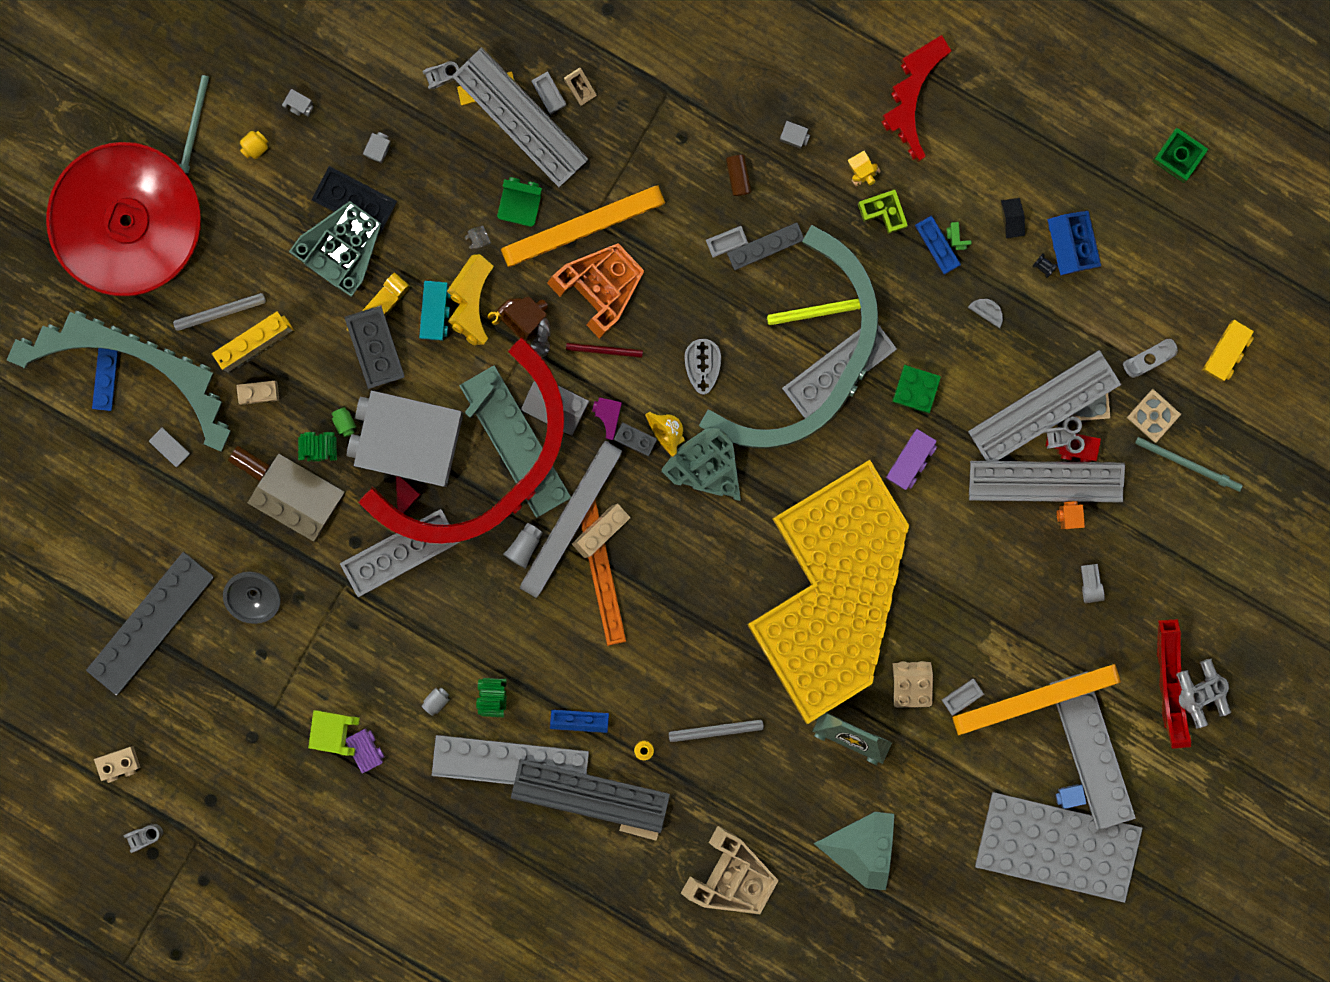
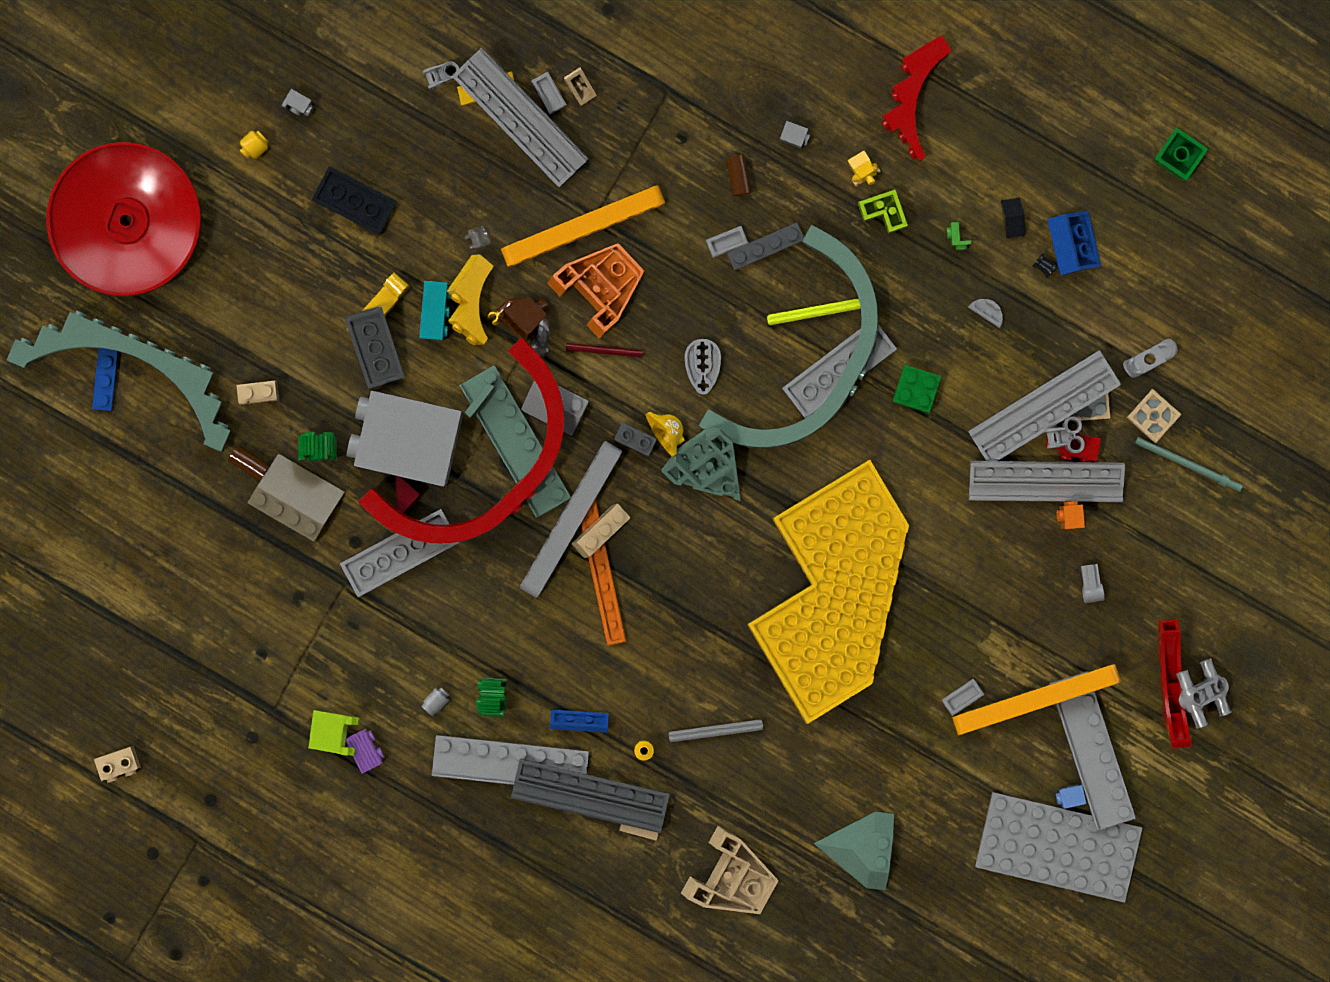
(140, 838): light grey piece -> none
(150, 623): dark grey plate -> none
(169, 447): light grey tile -> none
(194, 124): sand green bar -> none
(220, 311): light grey axle -> none
(250, 605): dark grey dish -> none
(253, 342): yellow panel -> none
(339, 247): sand green wedge -> none
(343, 422): bright green brick -> none
(377, 147): light grey brick -> none
(519, 202): green bracket -> none
(524, 545): light grey plant -> none
(608, 412): magenta arch -> none
(854, 738): sand green wedge -> none
(911, 460): medium lavender brick -> none
(913, 684): tan bracket -> none
(937, 245): blue tile -> none
(1228, 351): yellow brick -> none

